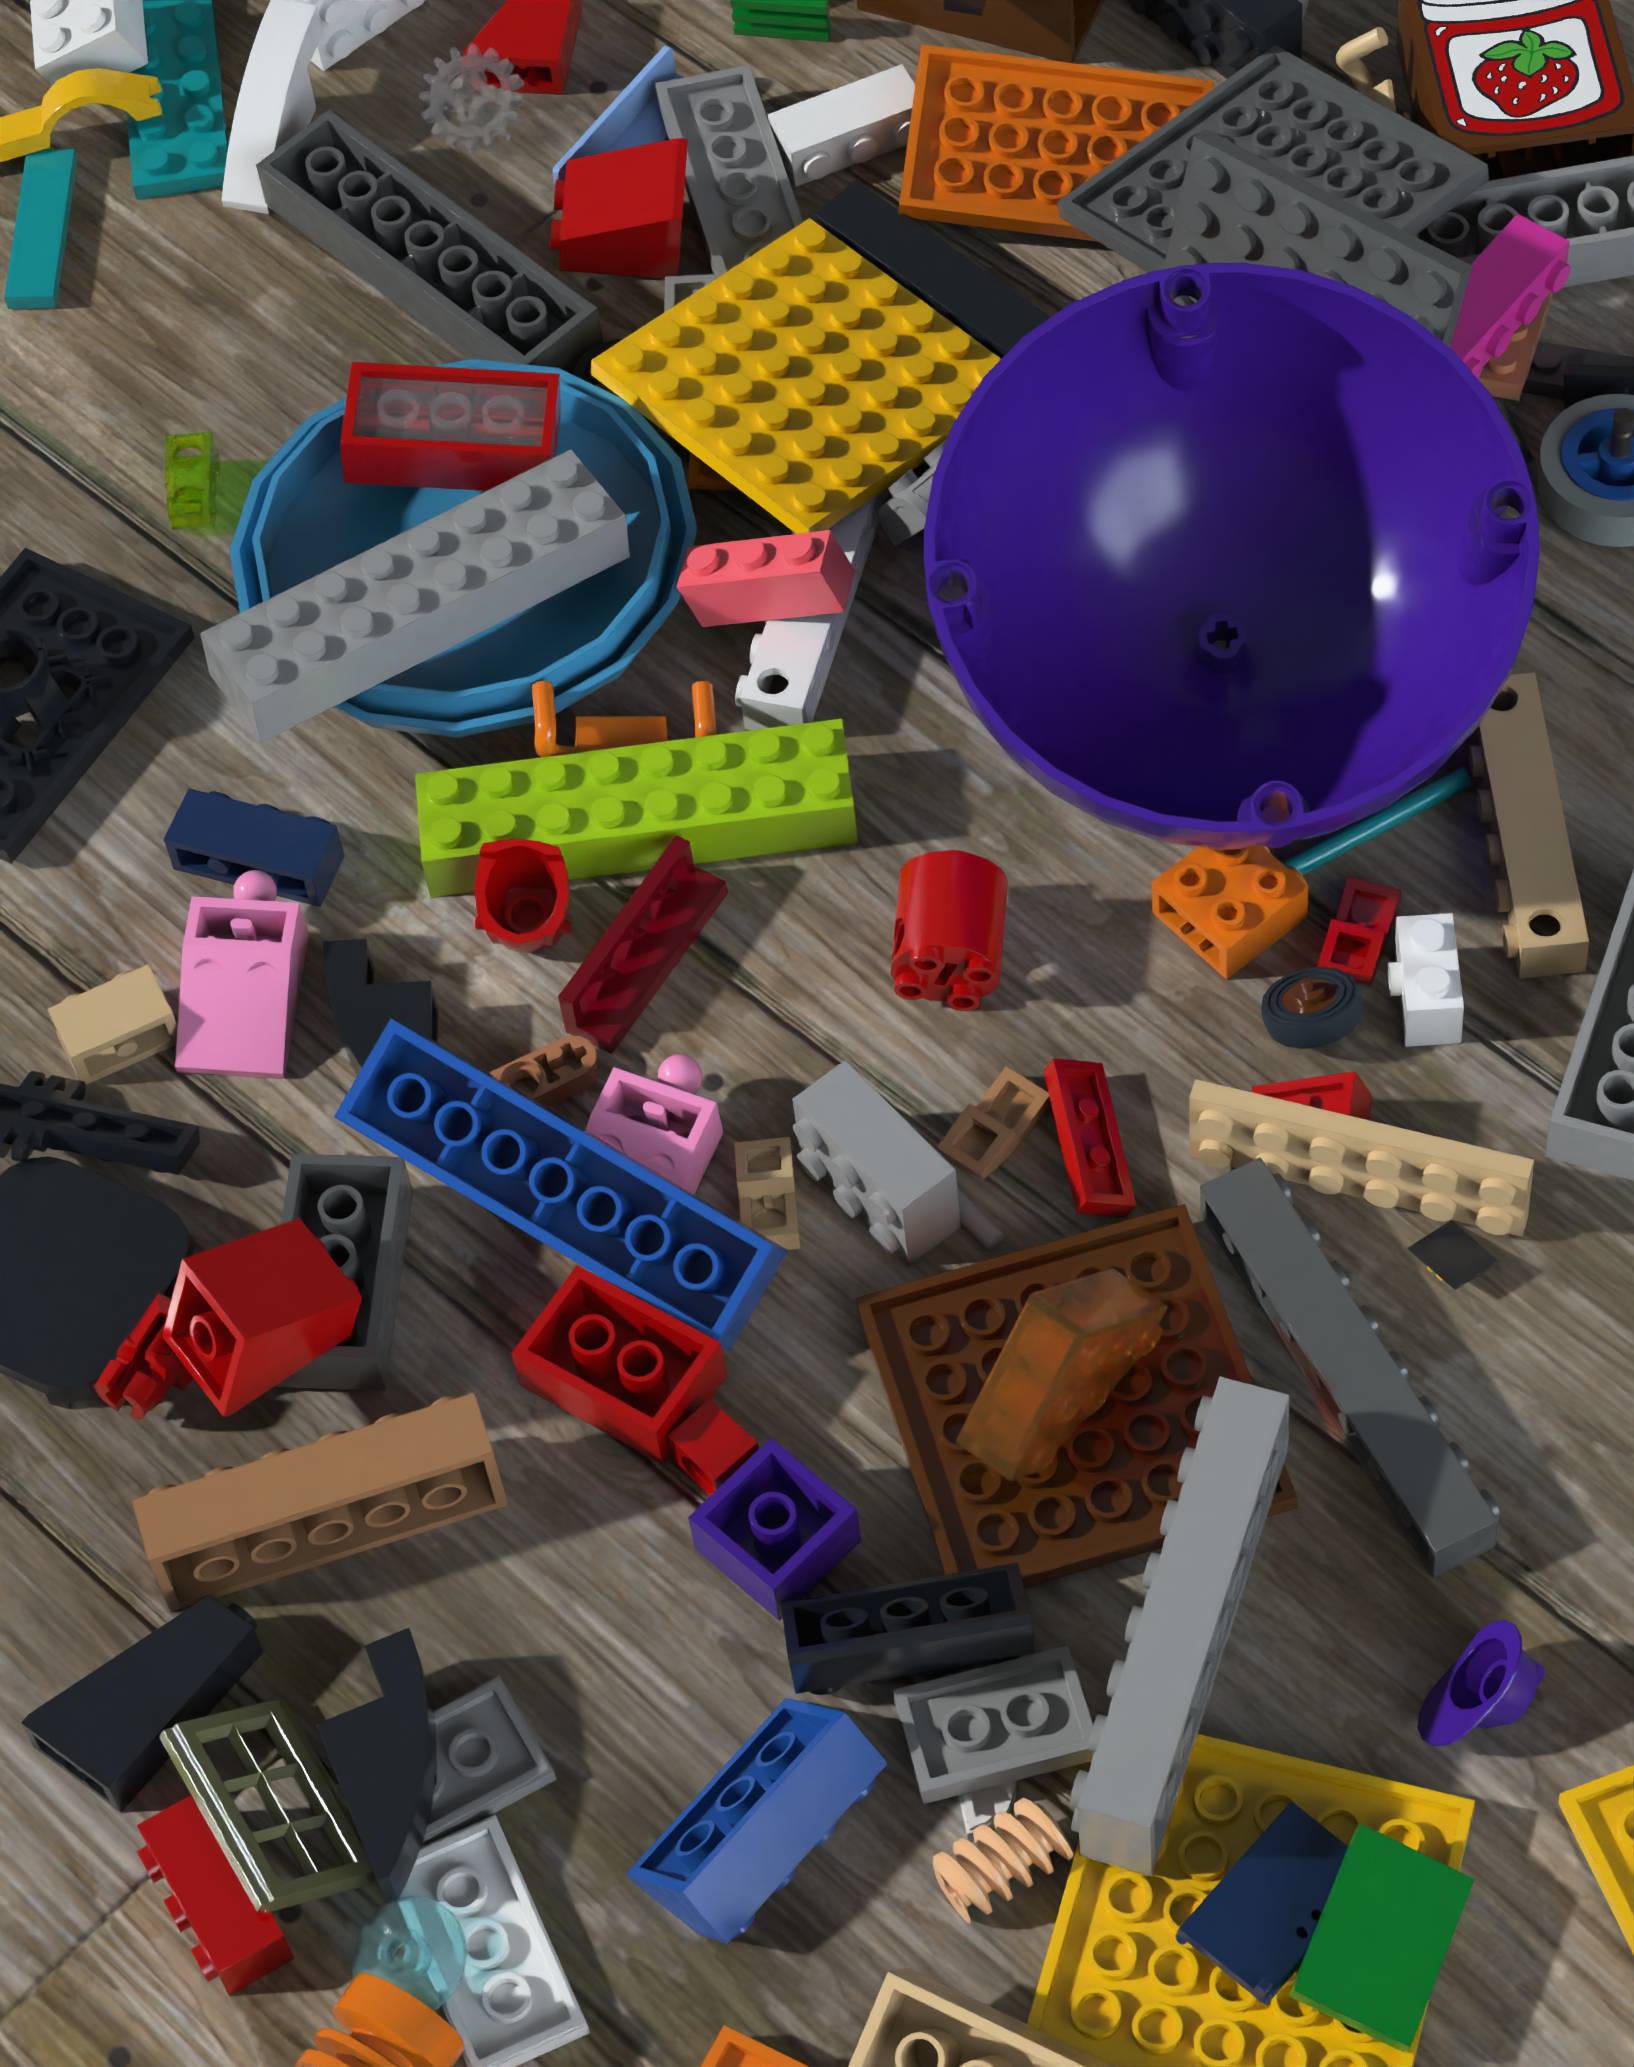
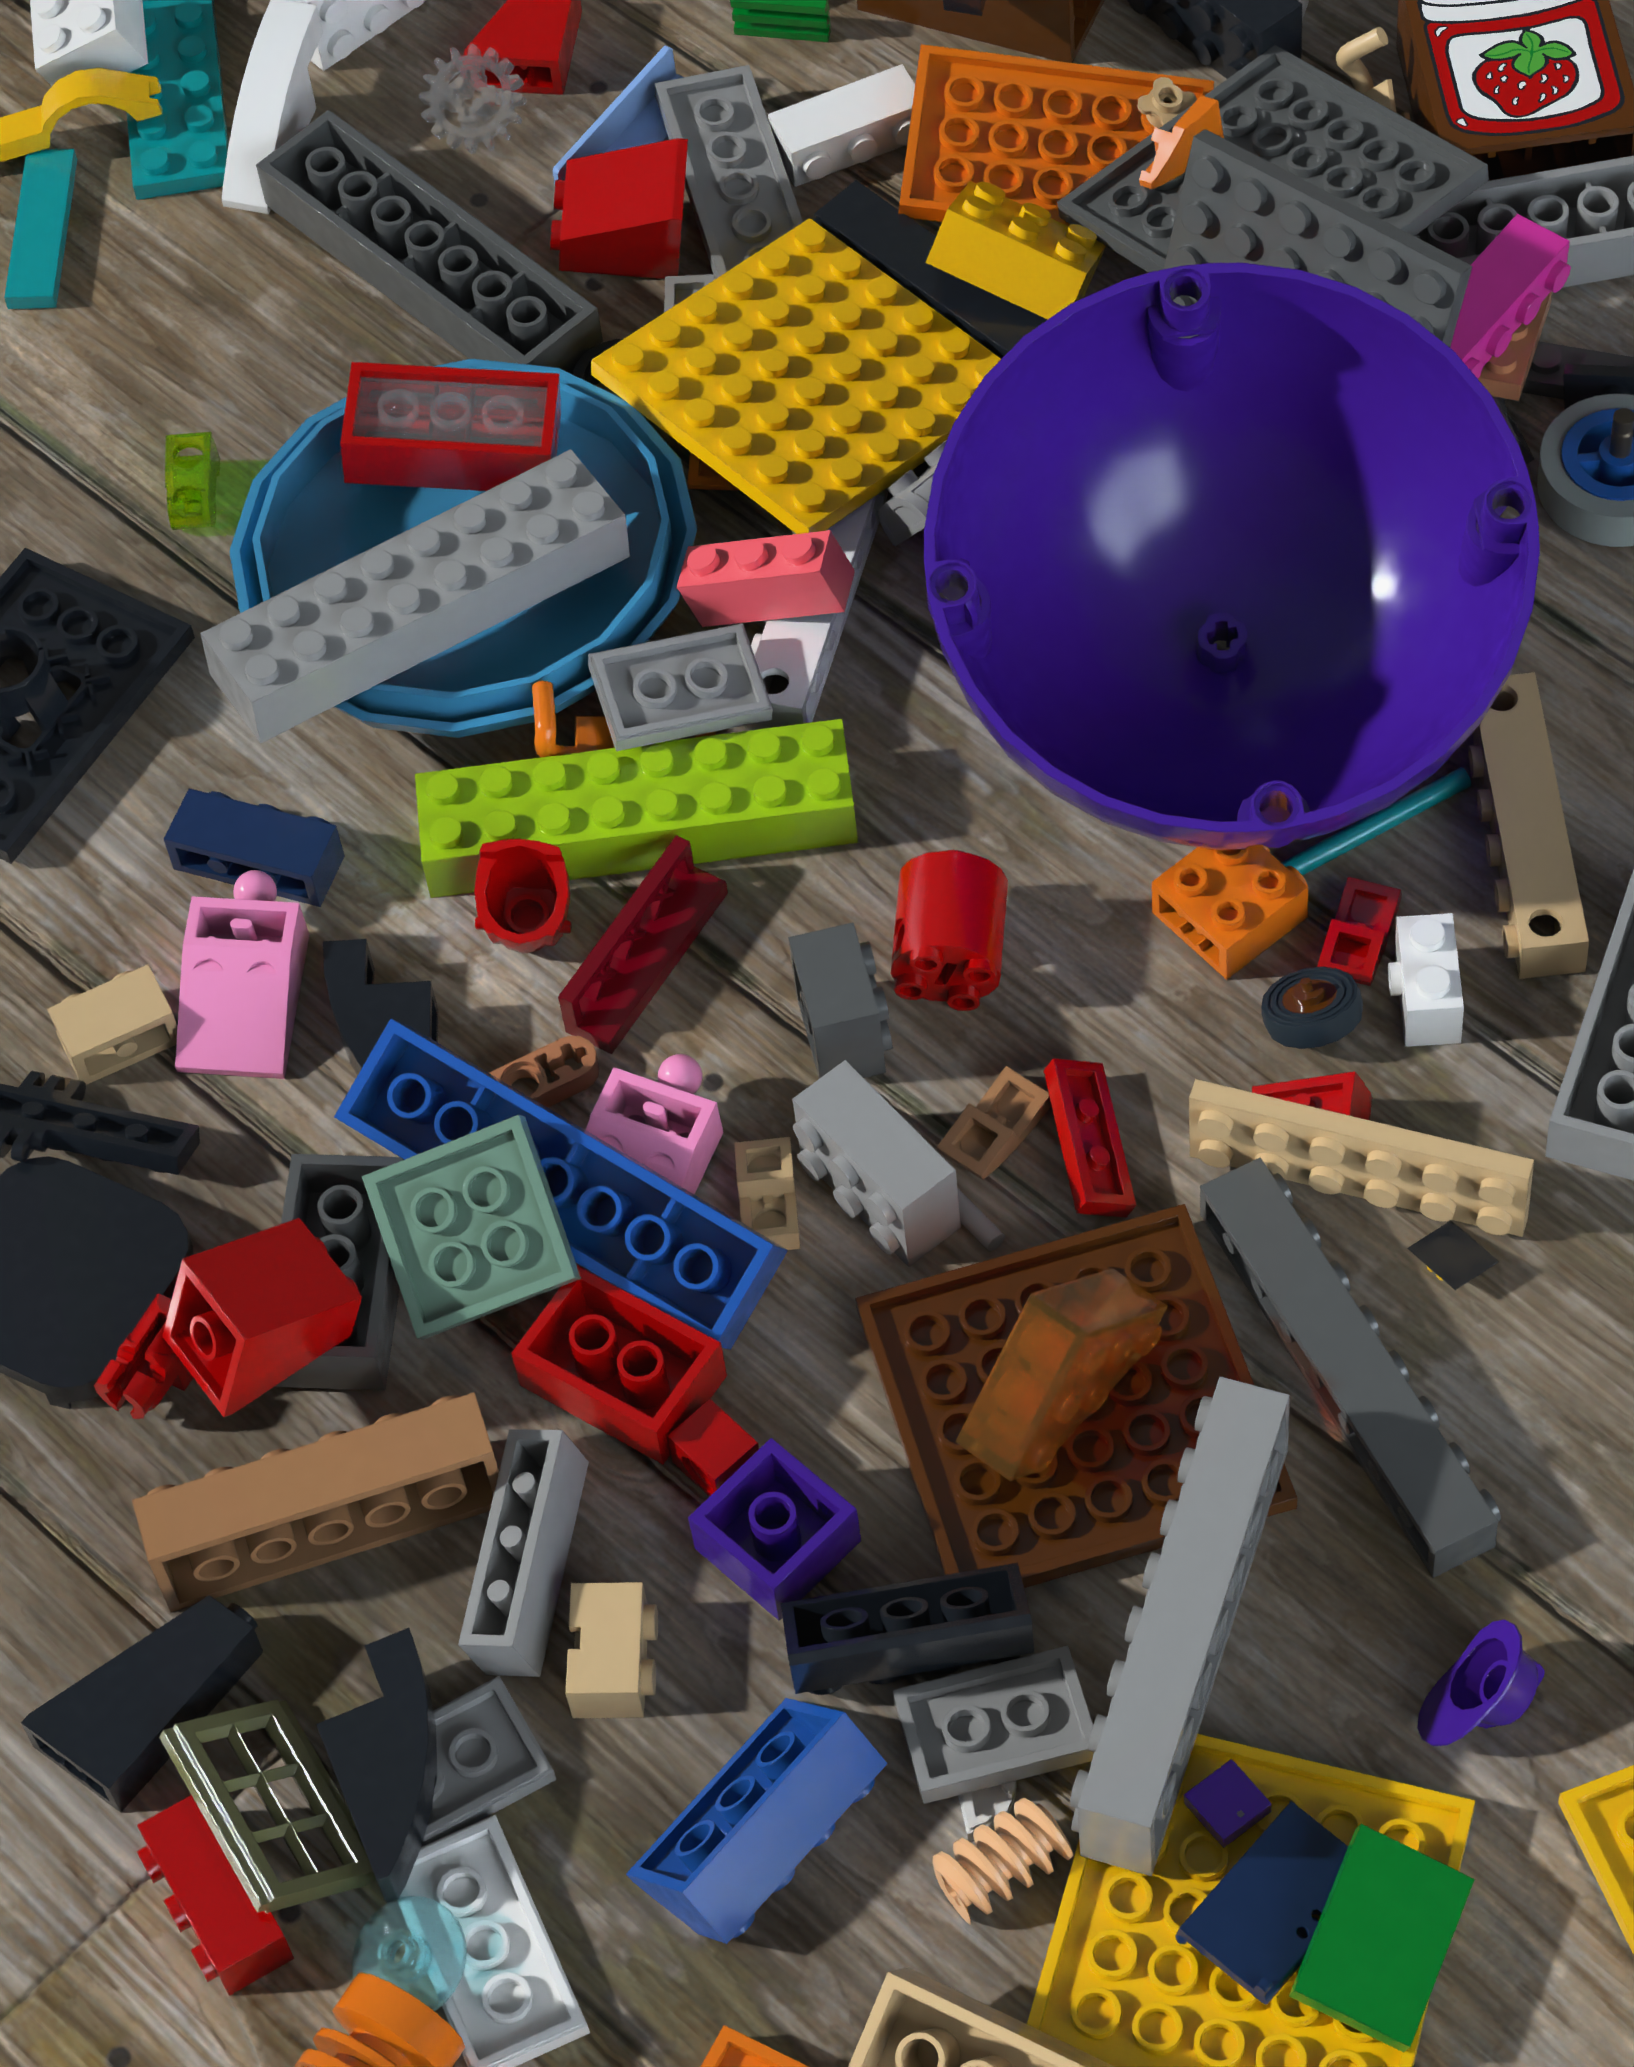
(471, 1227): none -> sand green plate
(523, 1553): none -> light grey brick
(610, 1663): none -> tan brick
(679, 687): none -> light grey tile
(840, 1000): none -> dark grey brick
(1015, 250): none -> yellow brick
(1159, 112): none -> tan plate
(1175, 146): none -> orange slope
(1227, 1803): none -> dark purple tile

